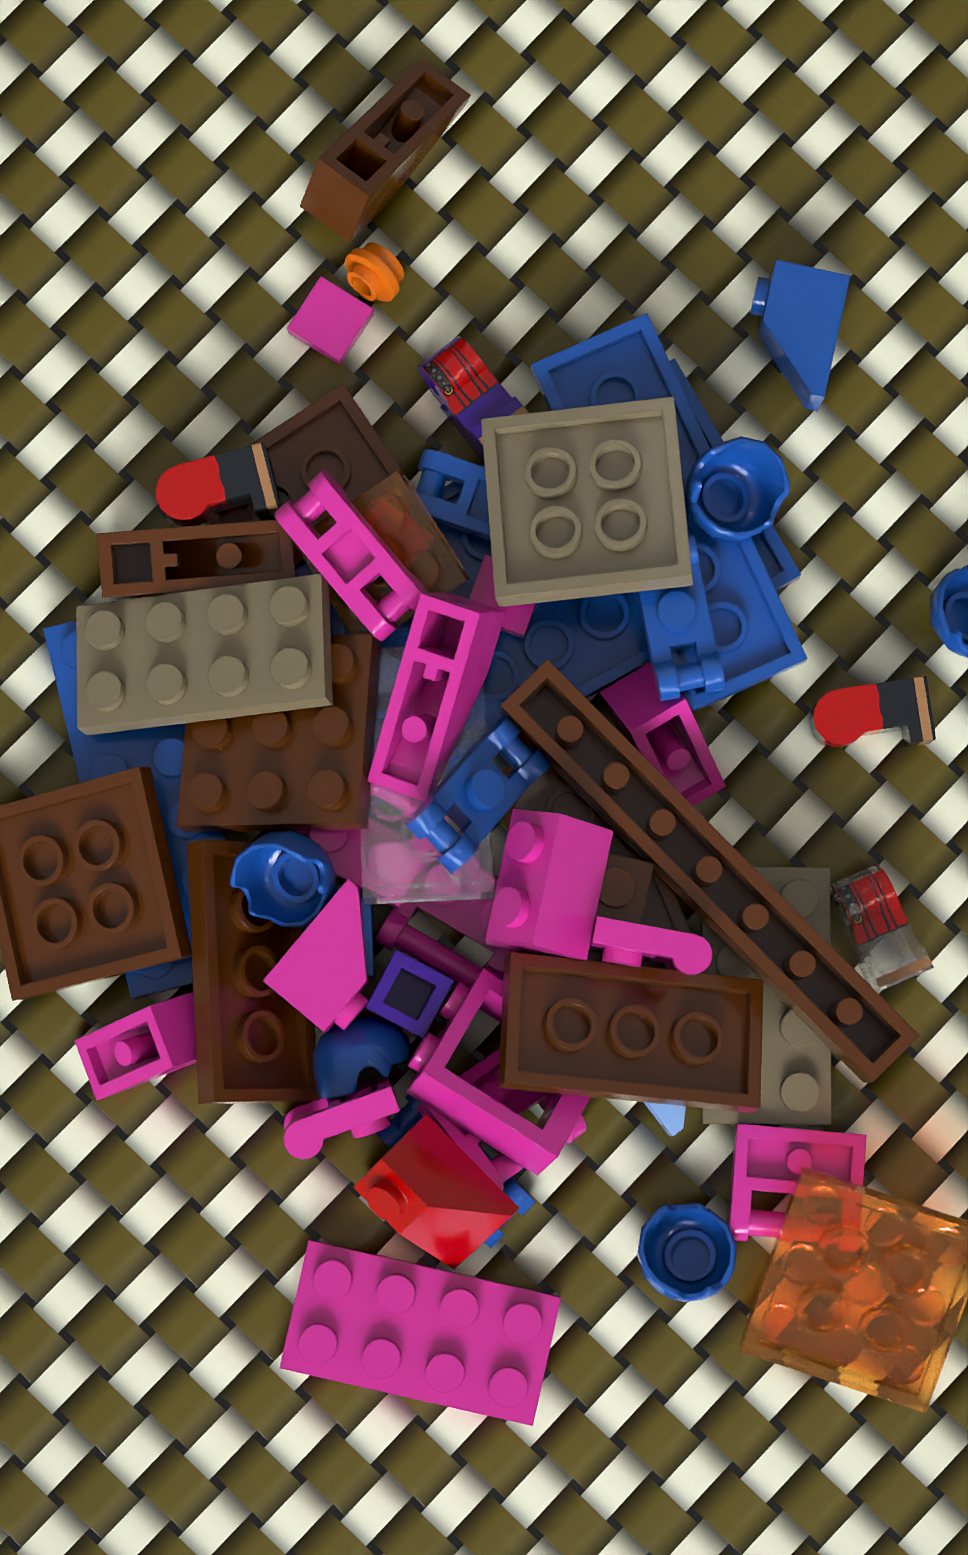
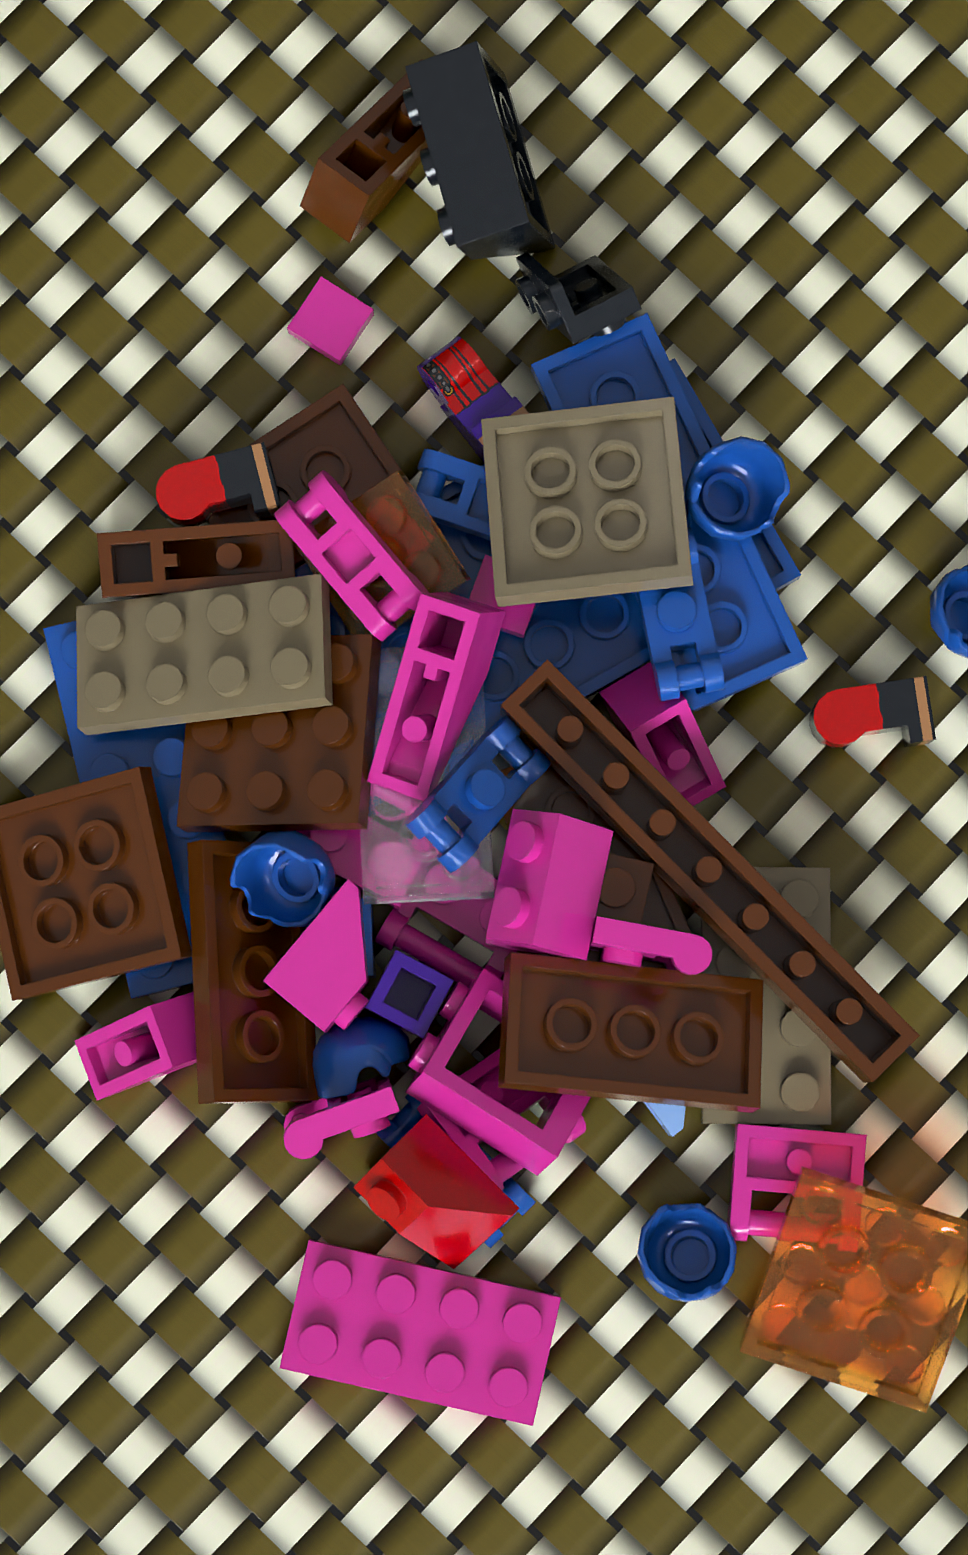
(374, 272): orange plate -> none
(476, 155): none -> black slope
(578, 300): none -> black bracket
(801, 324): blue slope -> none
(878, 929): leg -> none

